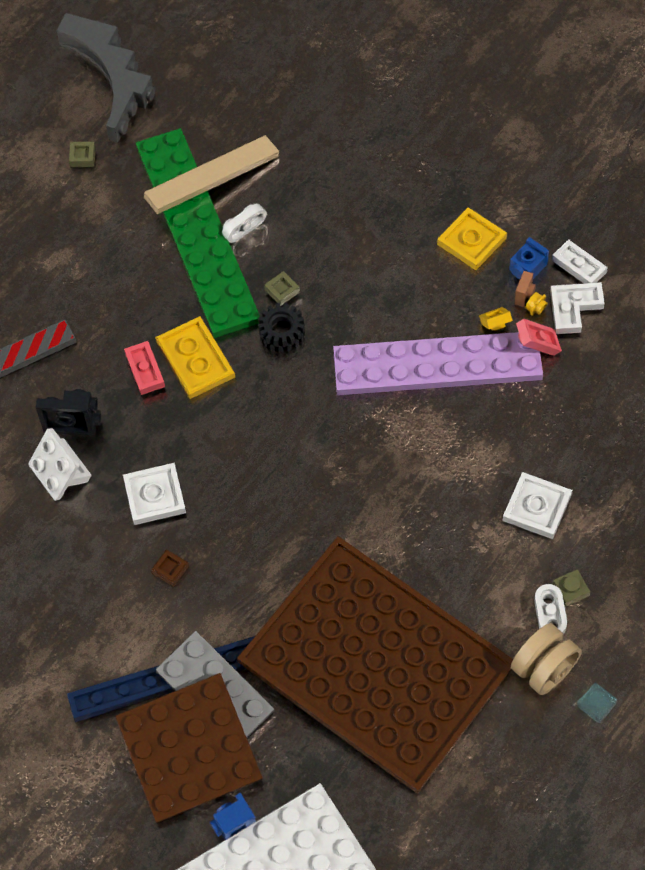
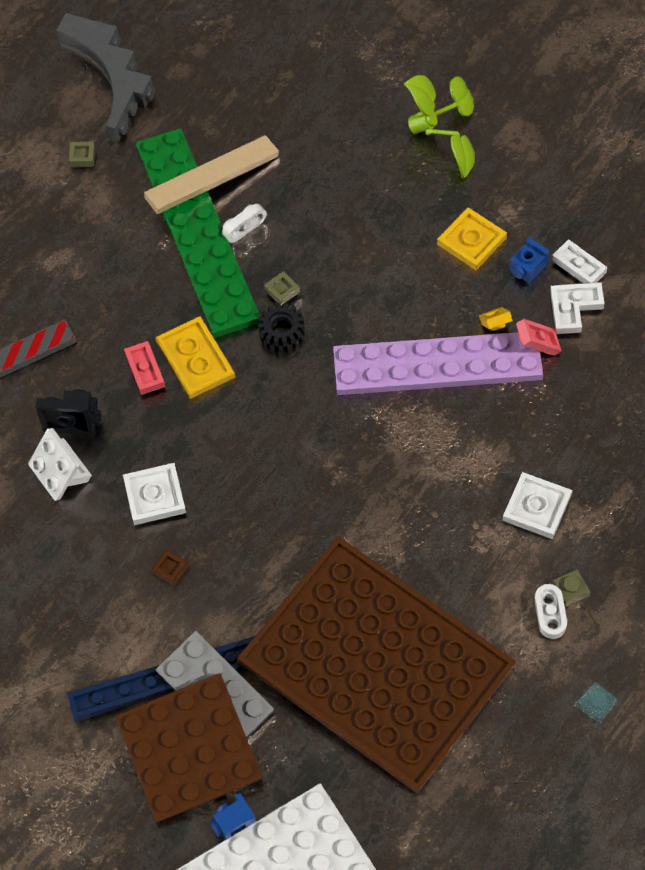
(426, 119): none -> lime plant
(524, 289): nougat plate -> none
(536, 304): yellow plate -> none
(546, 658): tan wheel -> none

